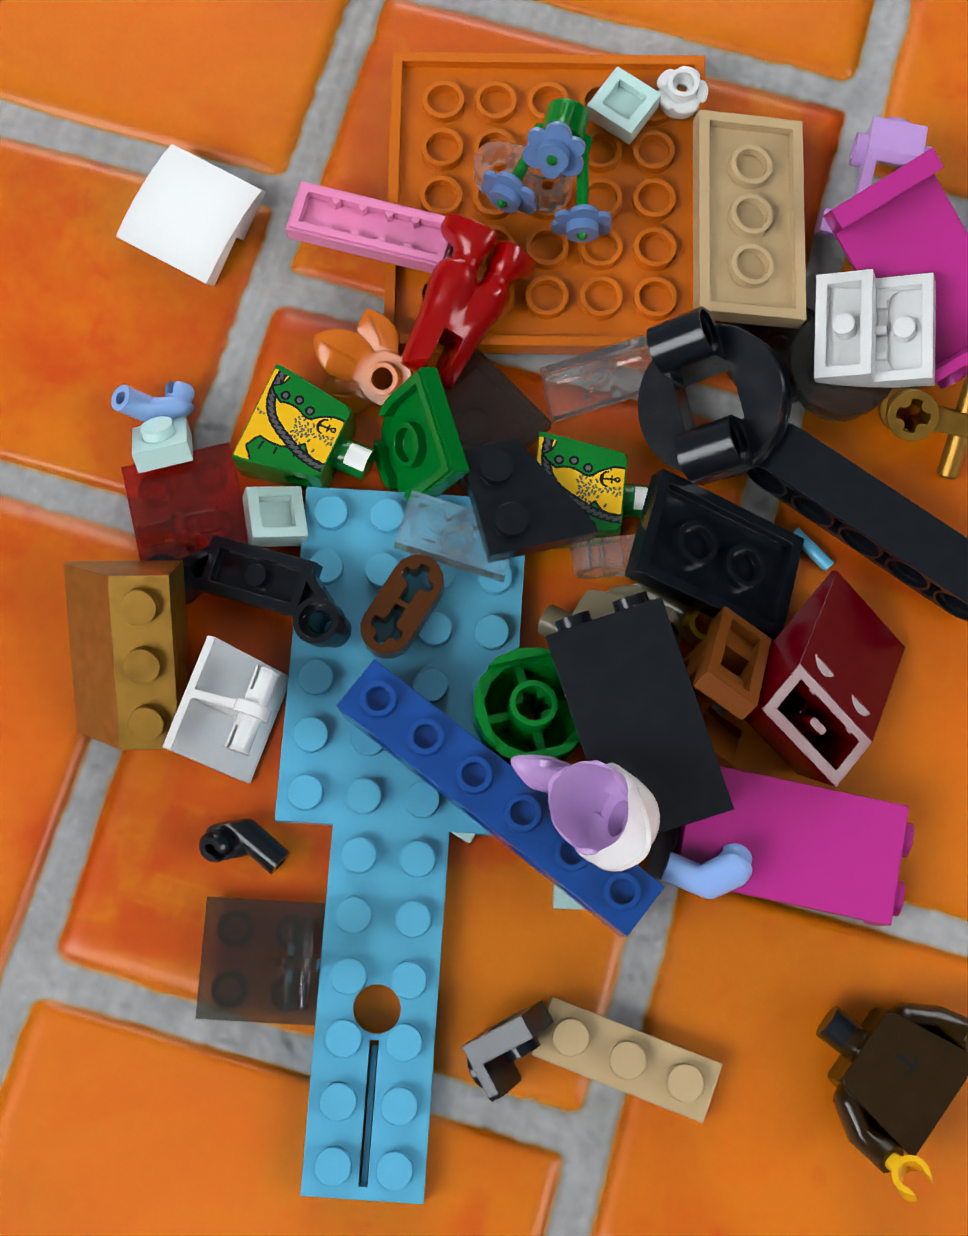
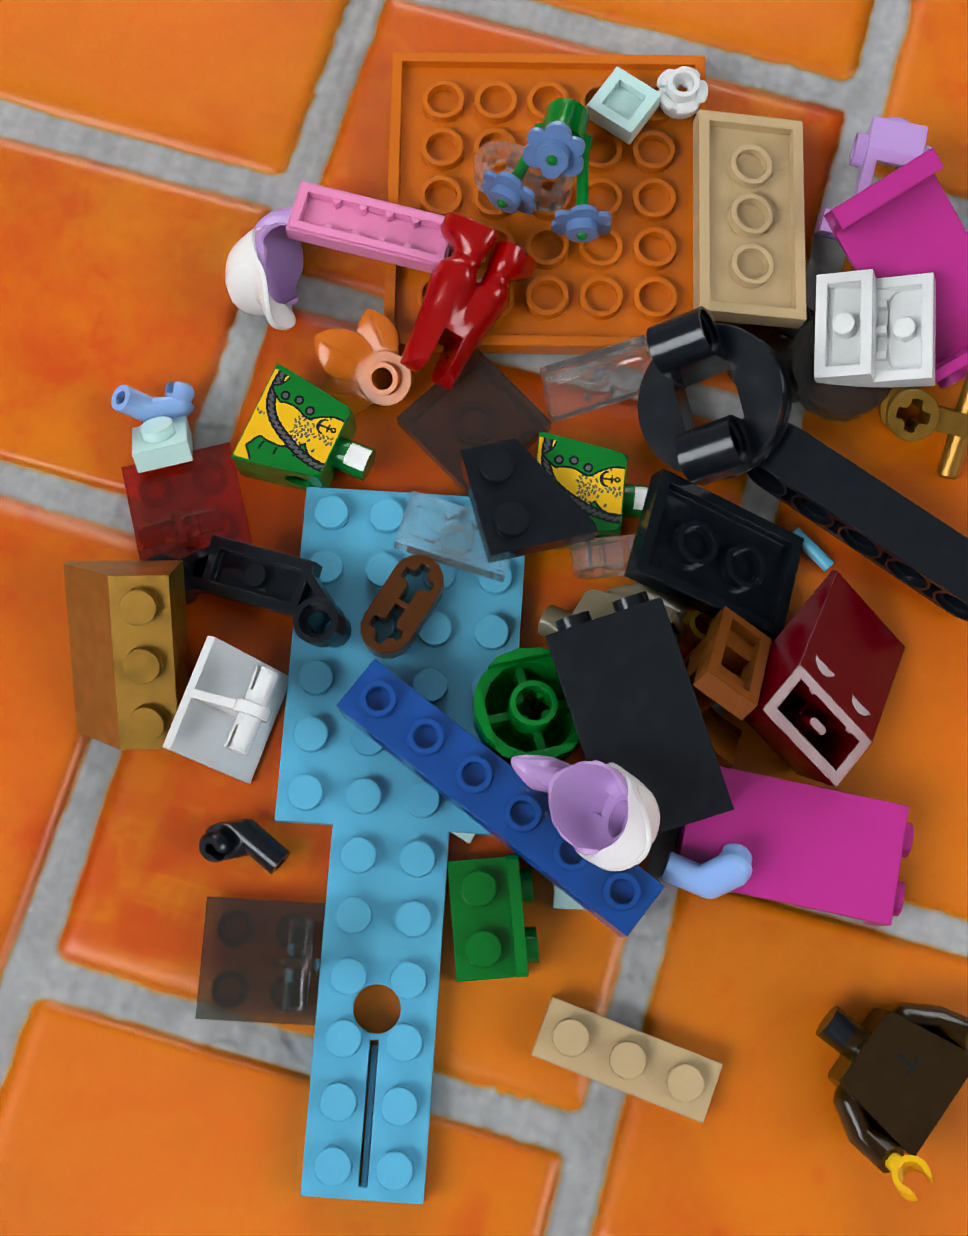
(190, 214): white slope -> none
(266, 271): none -> hair
(275, 516): light aqua plate -> none
(419, 438): green tile -> none
(490, 918): none -> green bracket
(497, 1047): bracket -> none

